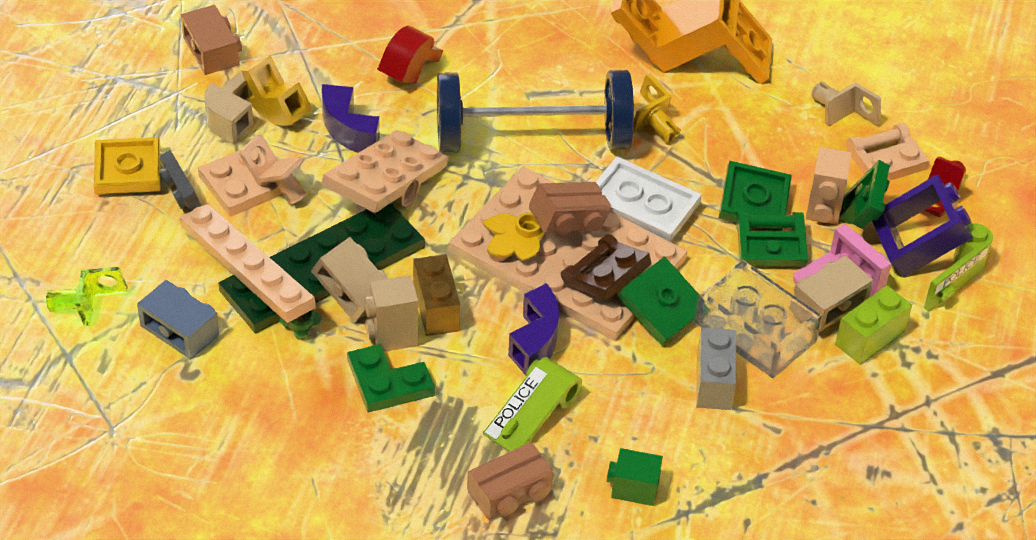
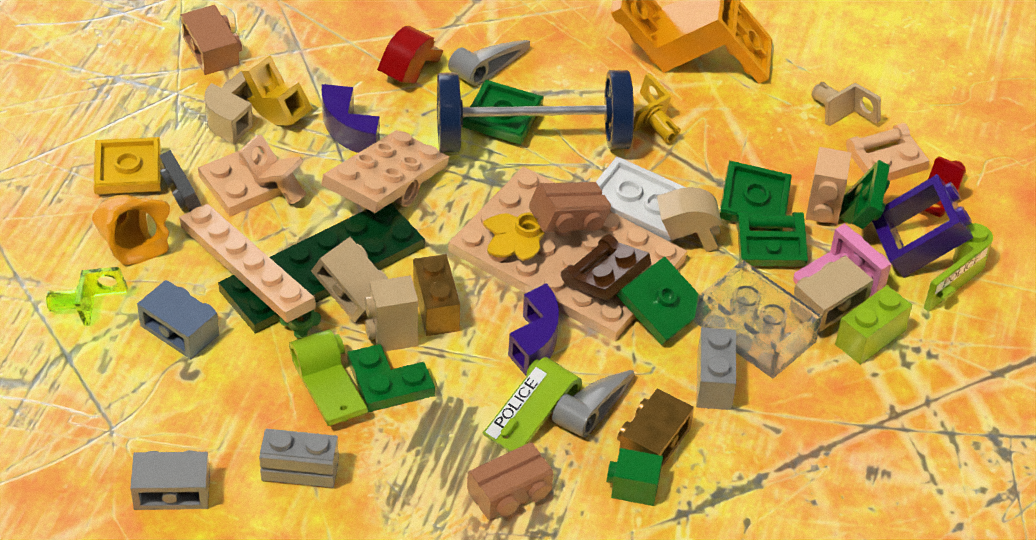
(125, 228): none -> light orange piece
(170, 480): none -> light grey brick
(299, 457): none -> light grey brick
(321, 370): none -> lime door
(486, 62): none -> light grey piece
(503, 127): none -> green plate
(590, 405): none -> light grey piece
(657, 425): none -> pearl gold brick
(691, 211): none -> tan brick

